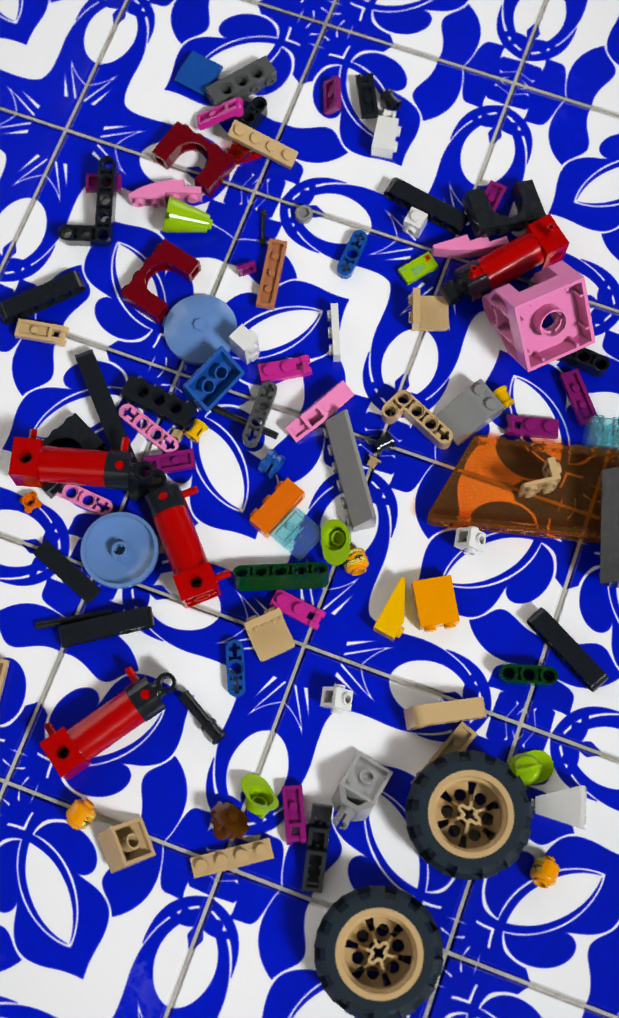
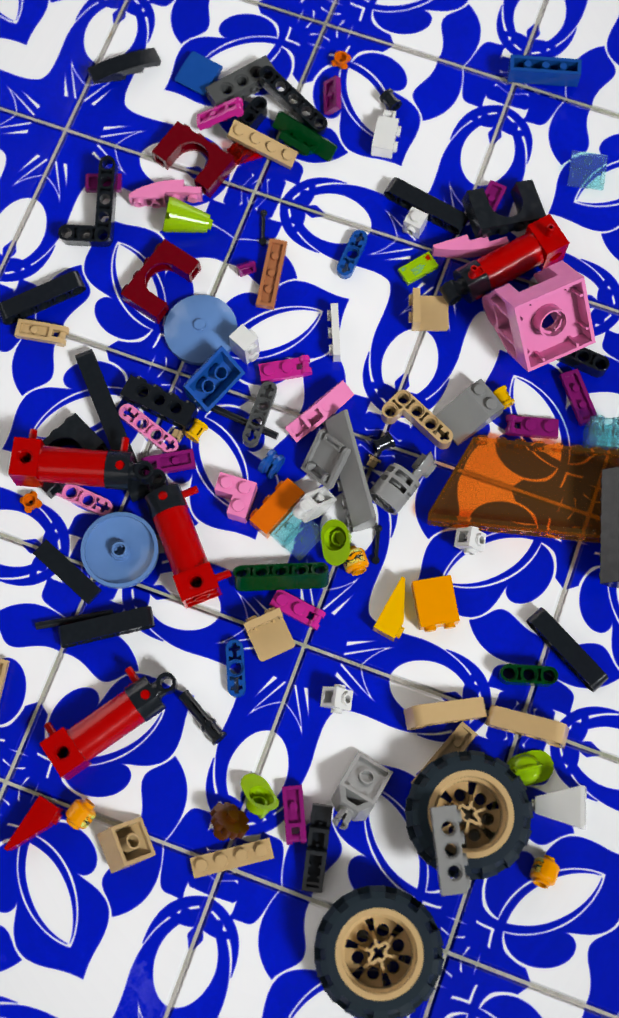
(38, 819): none -> red slope
(123, 65): none -> black slope
(240, 492): none -> bright pink brick
(291, 93): none -> black beam
(303, 138): none -> dark green bracket
(303, 214): light grey tile -> none
(314, 504): none -> white brick
(328, 455): none -> light grey container
(341, 55): none -> orange plate
(367, 96): black plate -> none
(375, 560): none -> black hinge
(399, 484): none -> light grey cylinder
(449, 885): none -> light grey brick
(528, 725): none -> tan beam
(544, 70): none -> blue brick
(551, 472): tan bracket -> none
(587, 170): none -> clear light blue slope

